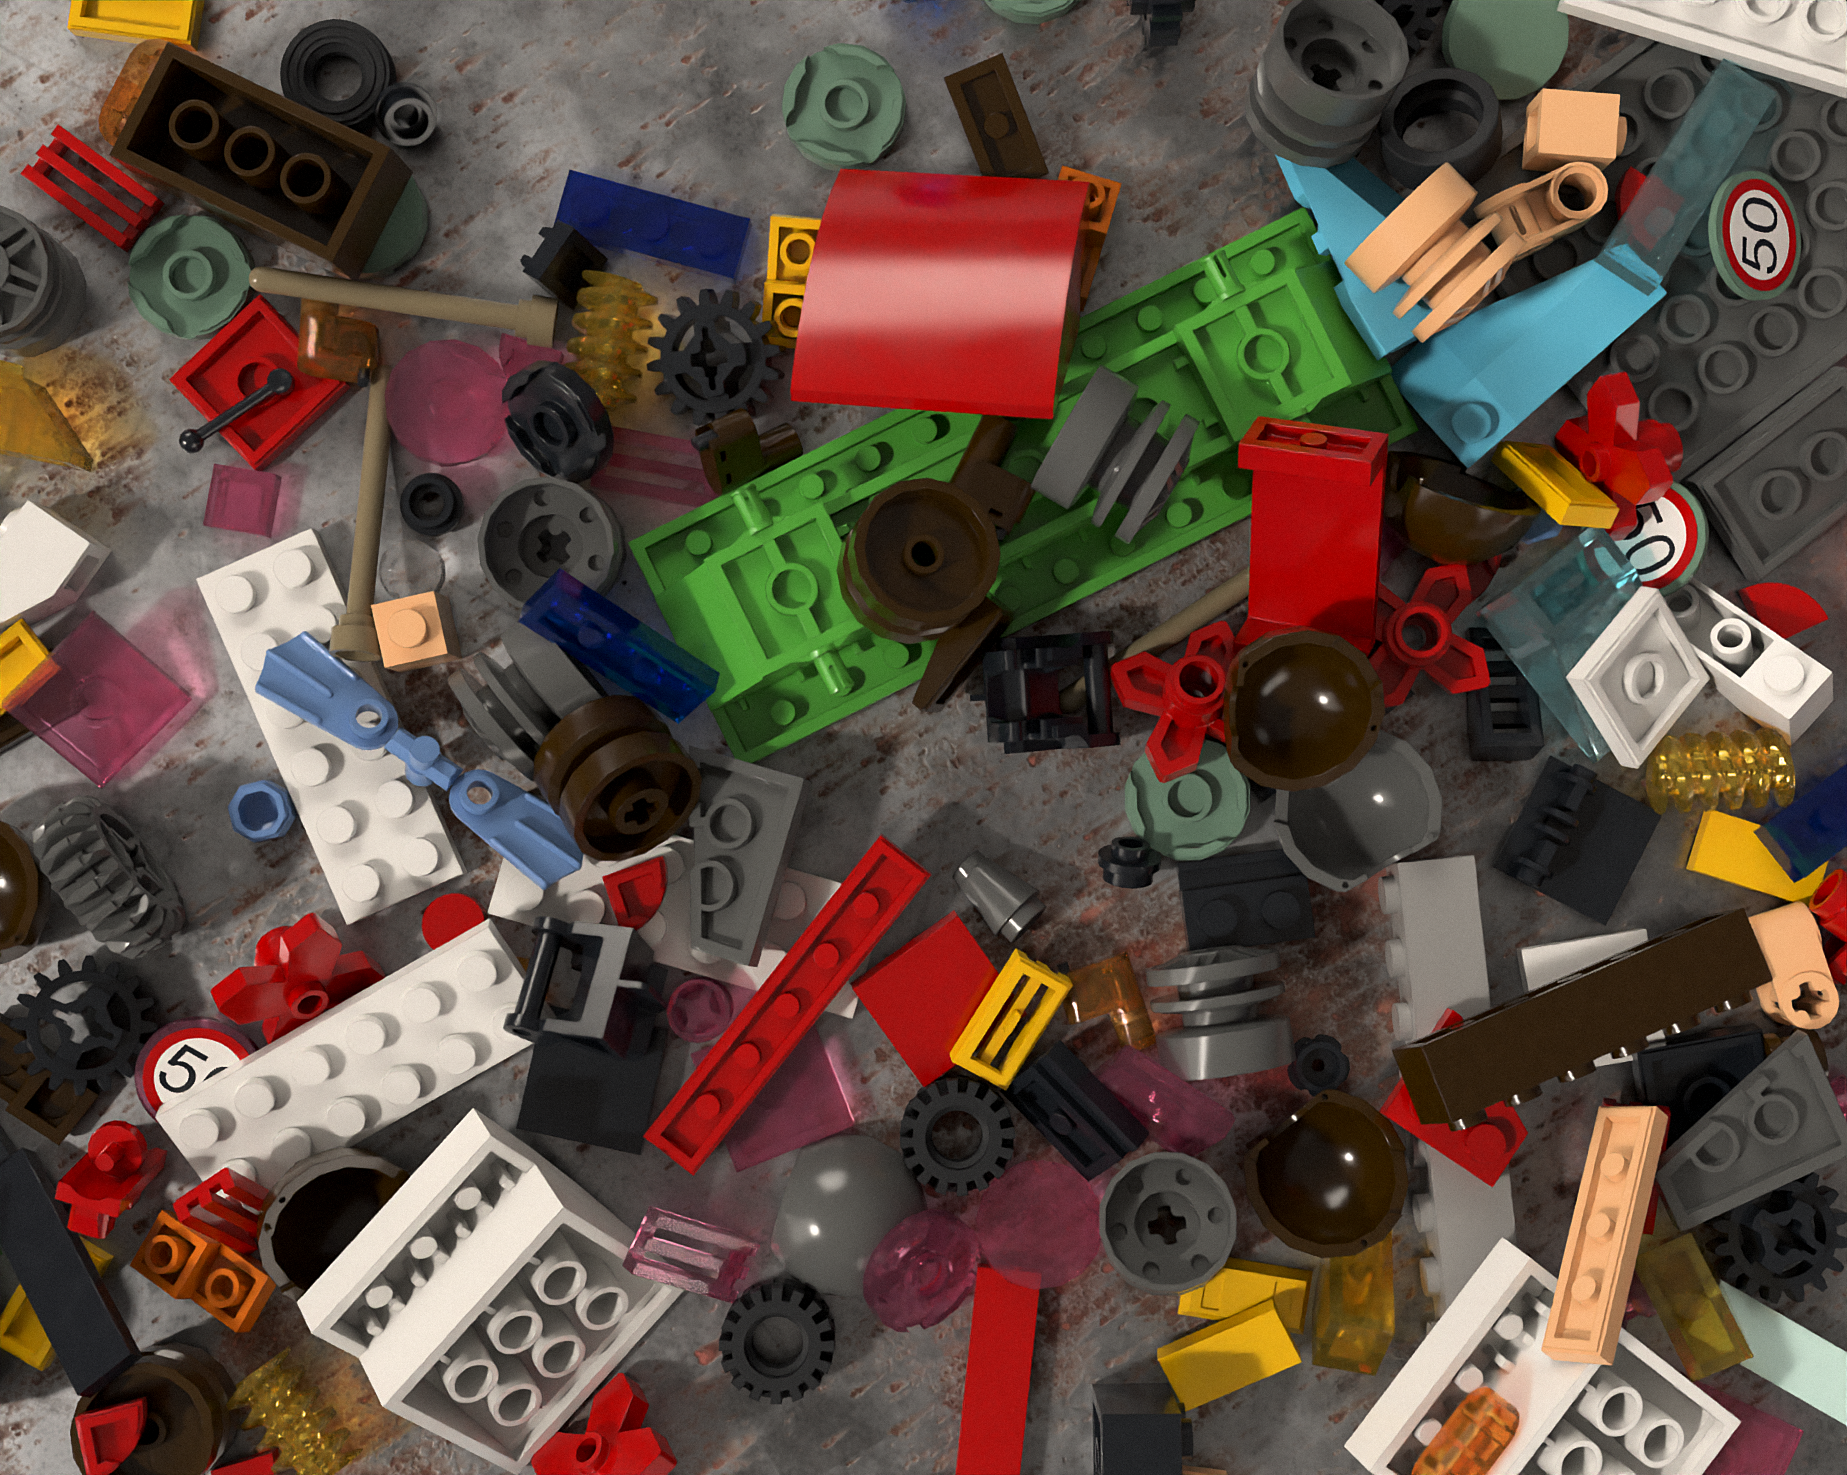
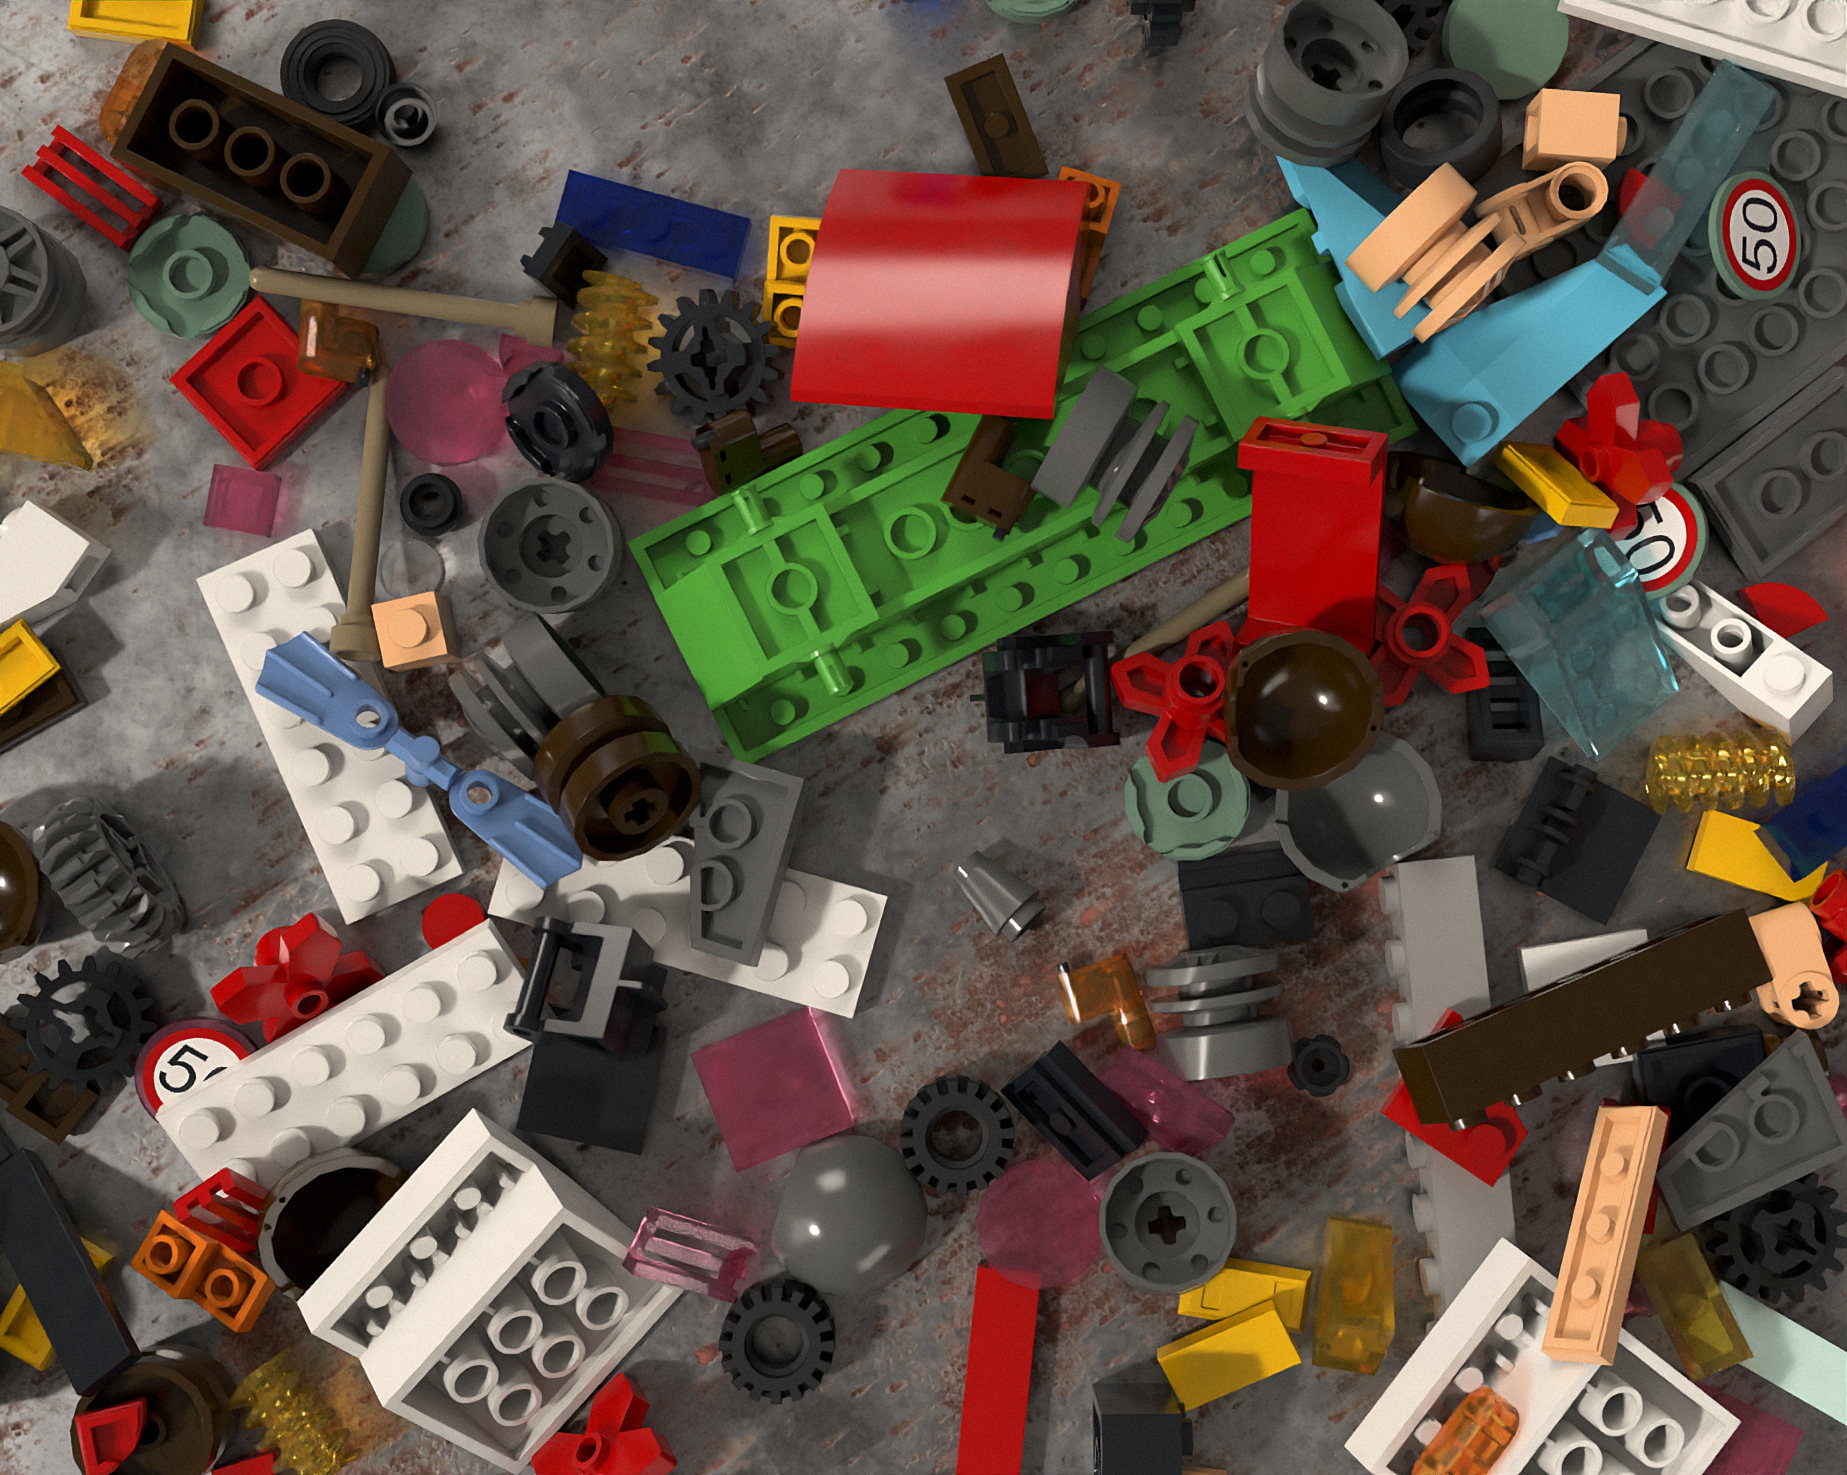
(96, 699): clear pink tile -> none
(108, 1178): red hips -> none
(262, 811): medium blue tile -> none
(278, 382): black hinge -> none
(619, 646): clear blue plate -> none
(637, 892): red tile -> none
(686, 1015): clear pink wheel -> none
(787, 1004): red tile -> none
(844, 107): sand green tile -> none
(921, 1270): clear pink tile -> none
(929, 995): red tile -> none
(941, 531): dark brown wheel -> none
(960, 653): dark brown slope -> none
(1036, 973): yellow tile -> none
(1129, 862): black plate -> none
(1329, 1177): dark brown cylinder -> none
(1638, 677): white tile -> none

